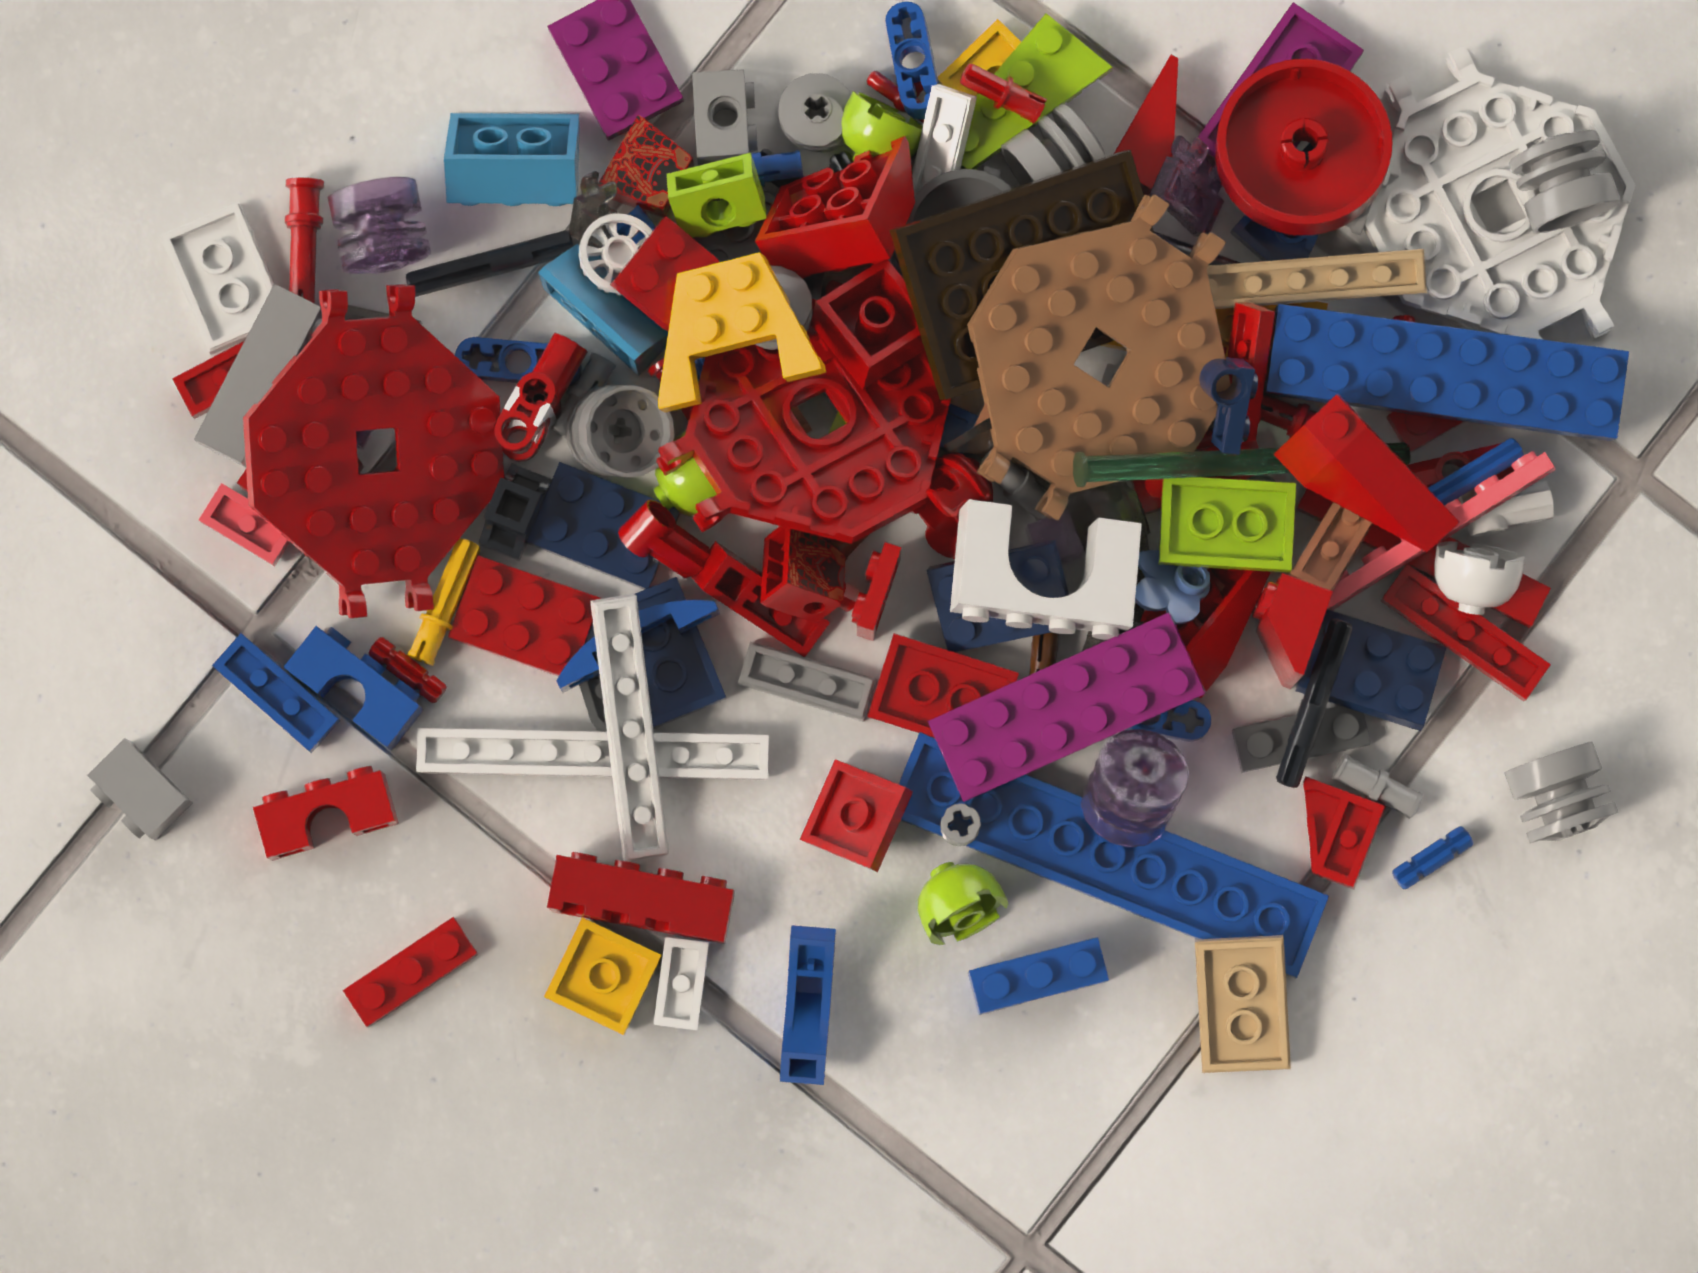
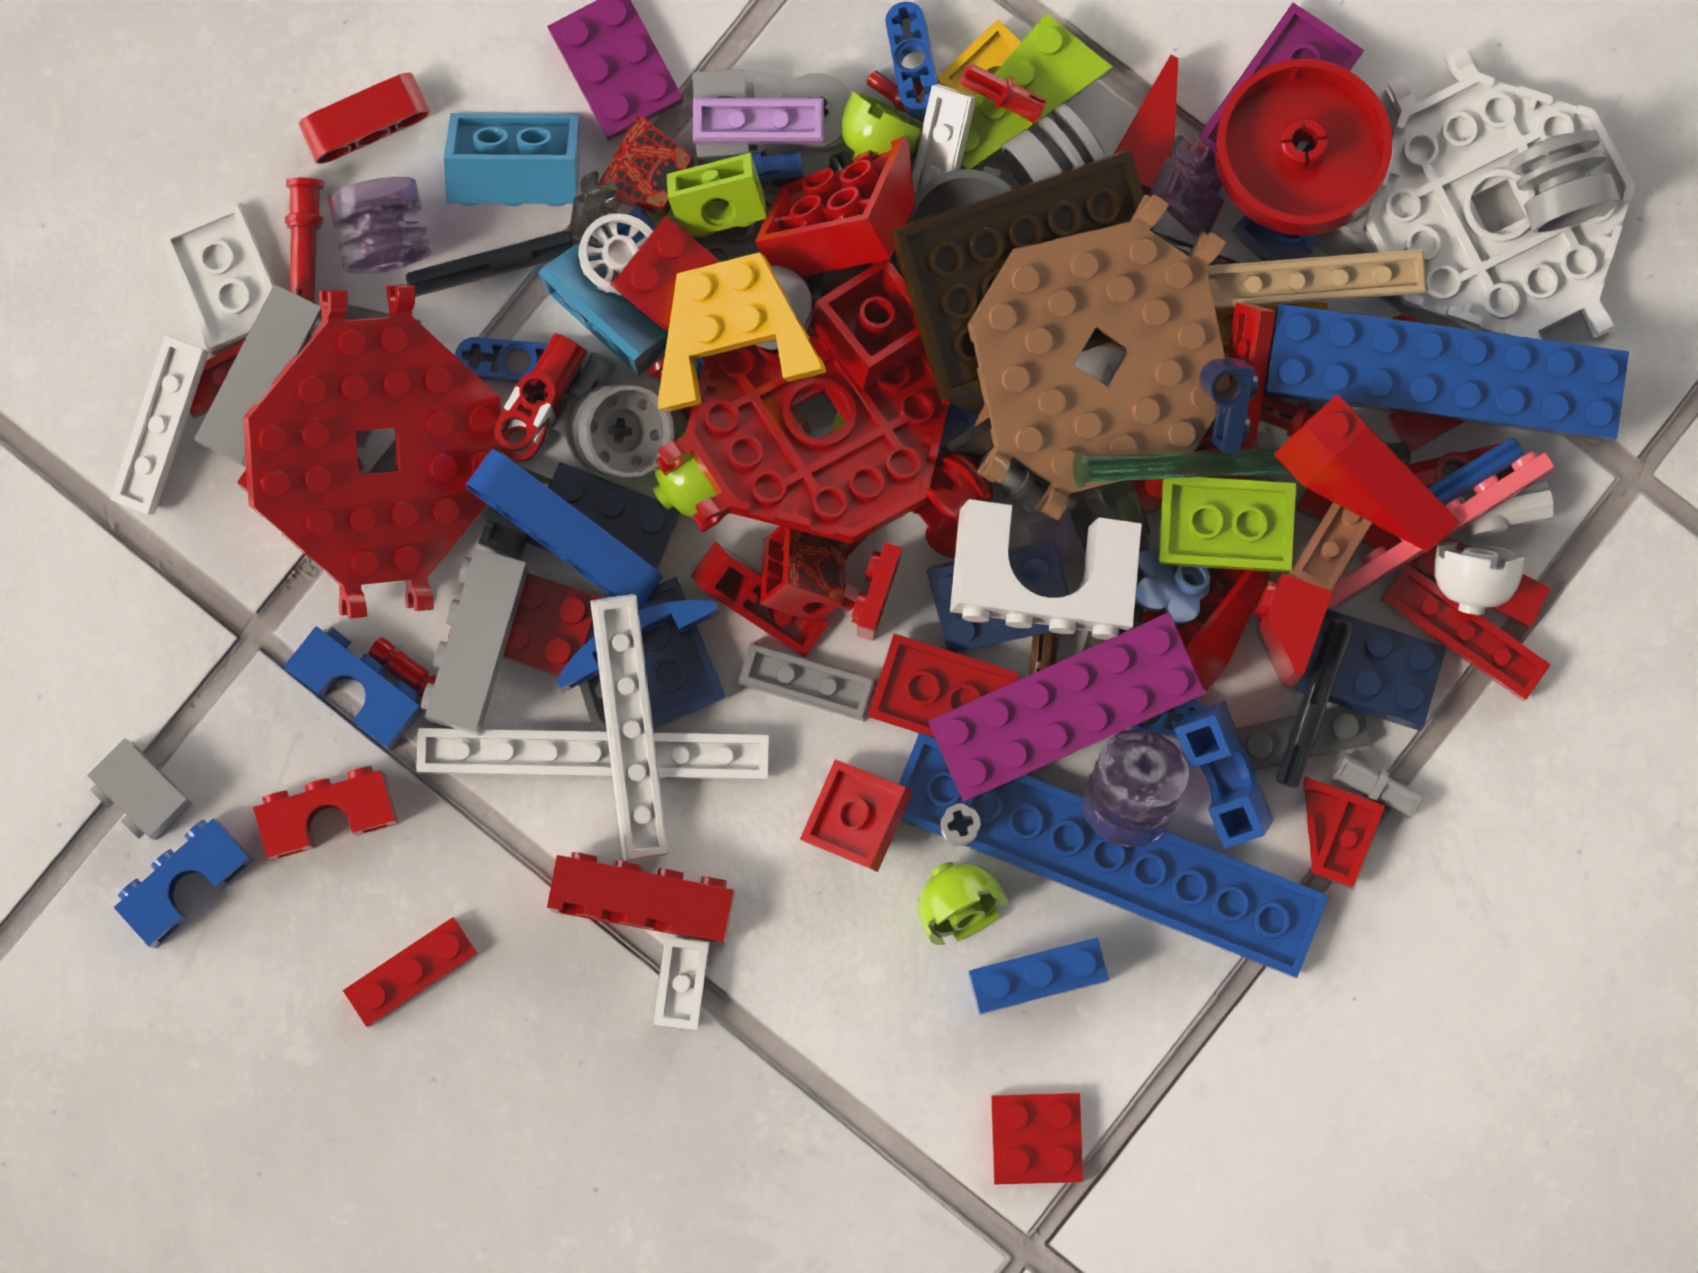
(151, 904): none -> blue arch
(159, 424): none -> white plate
(236, 520): coral plate -> none
(276, 693): blue plate -> none
(364, 118): none -> red beam
(445, 600): yellow axle -> none
(476, 641): none -> light grey brick
(562, 528): none -> blue beam
(603, 976): yellow plate -> none
(655, 533): red piece -> none
(758, 121): none -> lavender tile
(807, 1005): blue arch -> none
(1036, 1138): none -> red plate
(1236, 796): none -> blue arch
(1242, 1004): tan tile -> none
(1432, 857): blue axle -> none
(1561, 792): light grey wheel -> none

